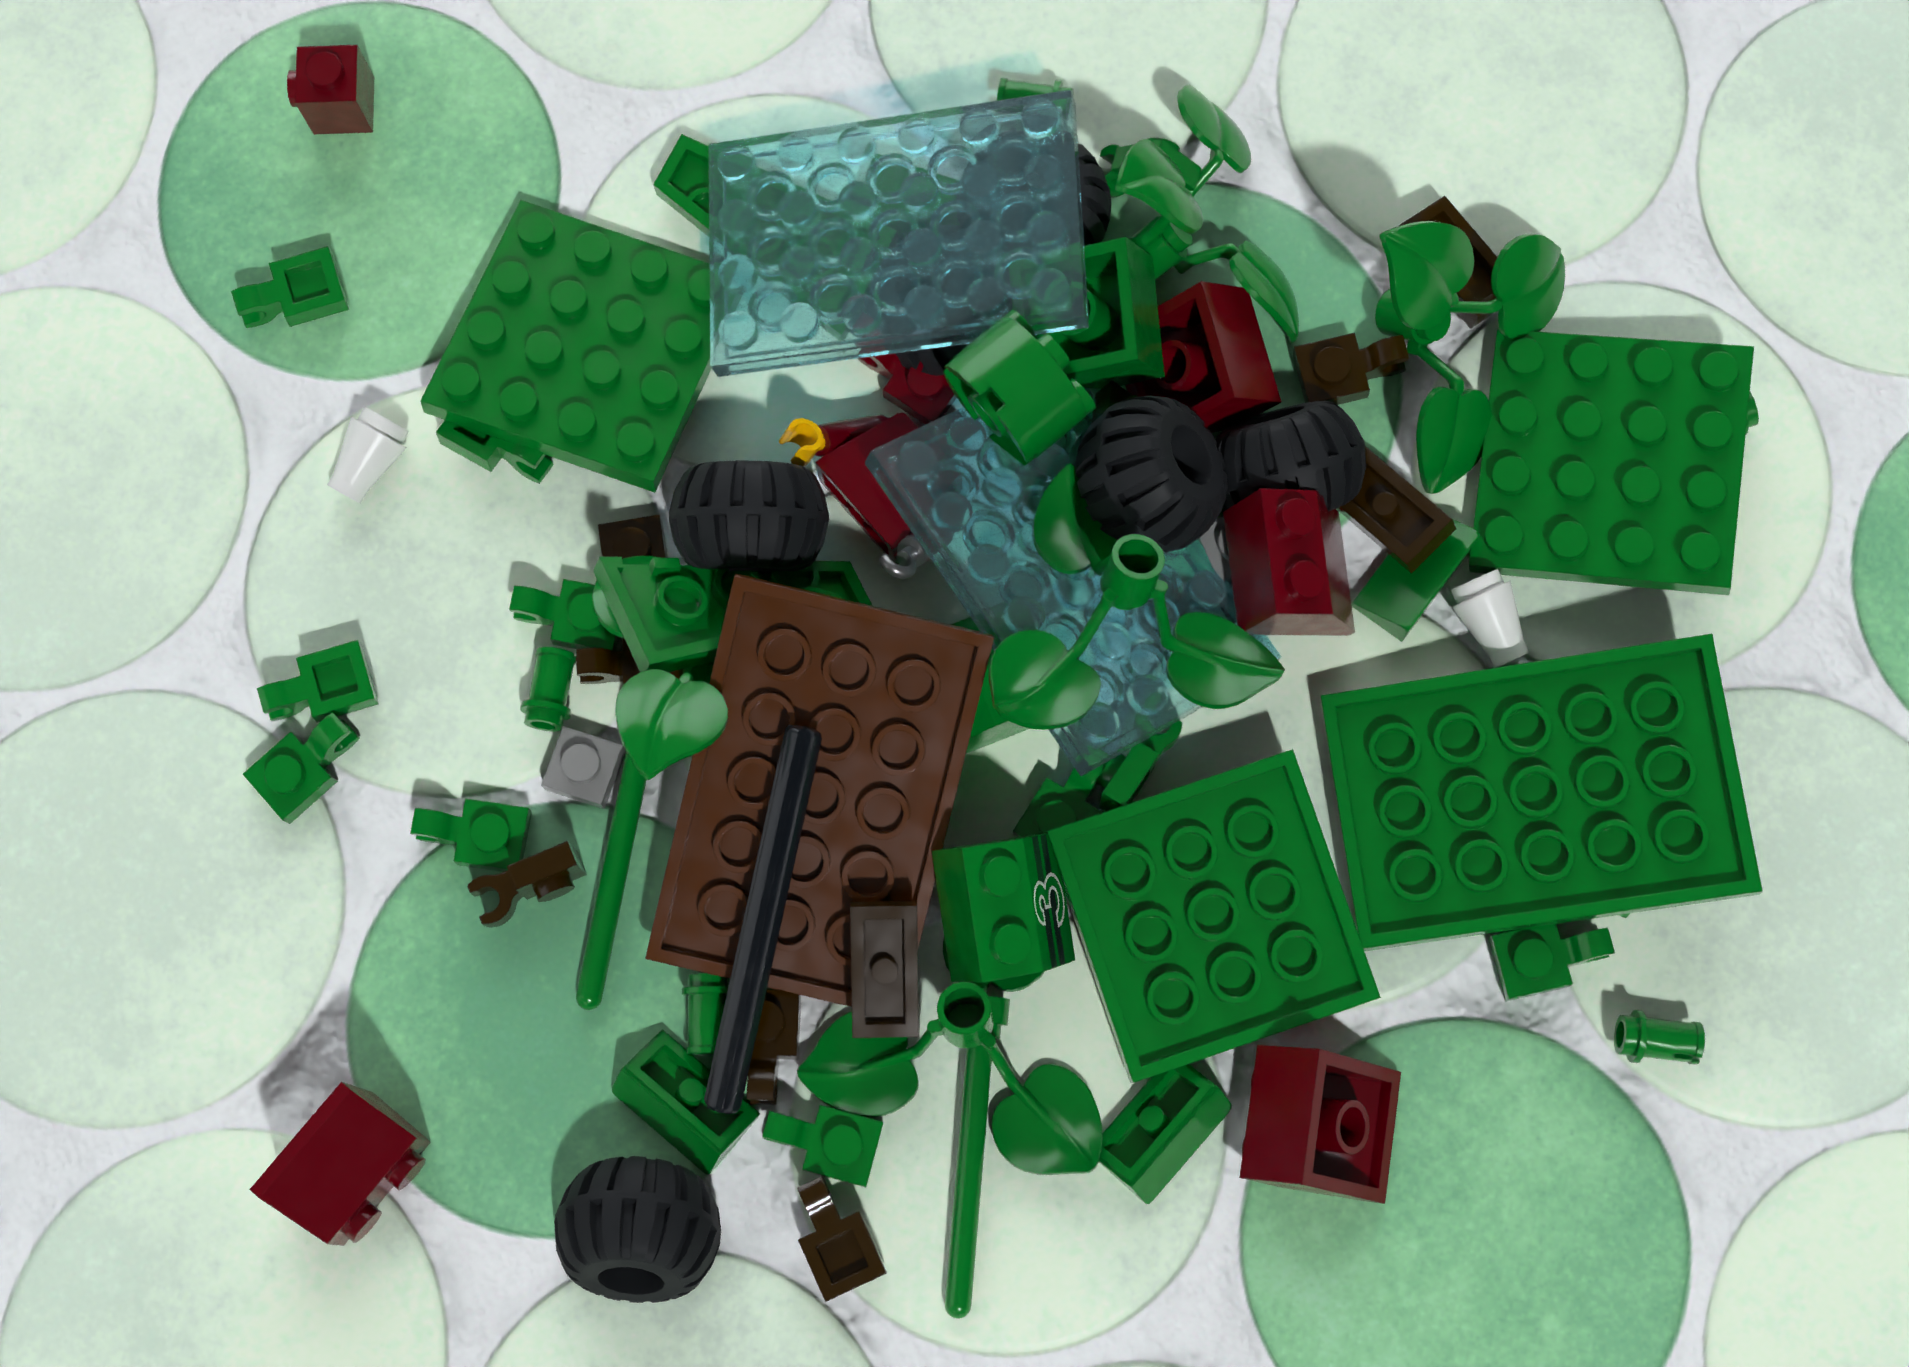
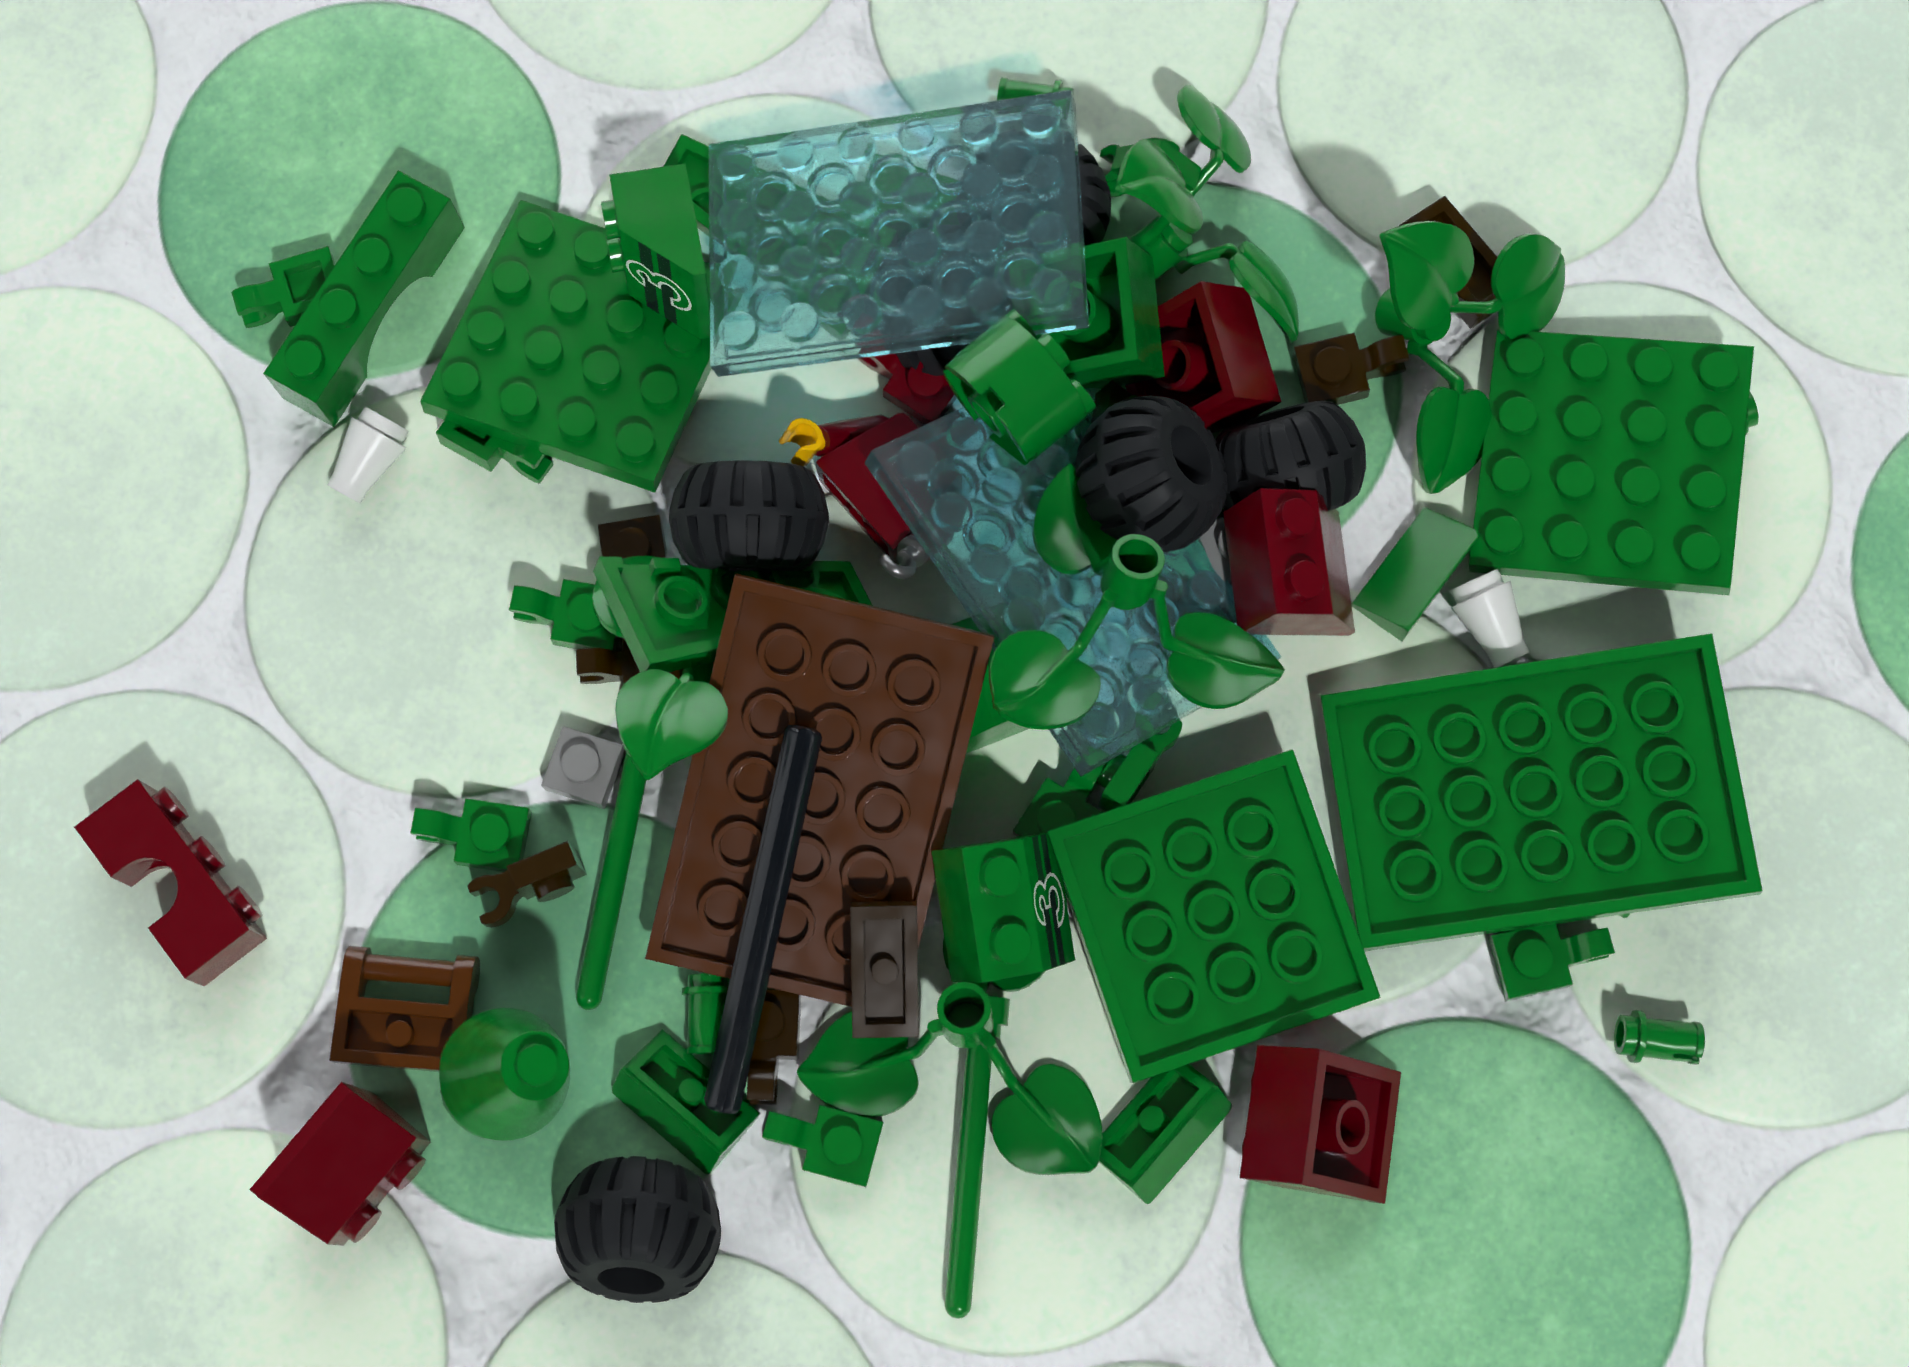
(208, 921): none -> dark red arch
(296, 772): green plate -> none
(329, 683): green plate -> none
(331, 342): none -> green arch
(333, 89): dark red brick -> none
(396, 1030): none -> reddish brown plate
(504, 1074): none -> green cone
(549, 690): green pin -> none
(658, 244): none -> green slope
(839, 1249): dark brown plate -> none
(1397, 515): dark brown plate -> none

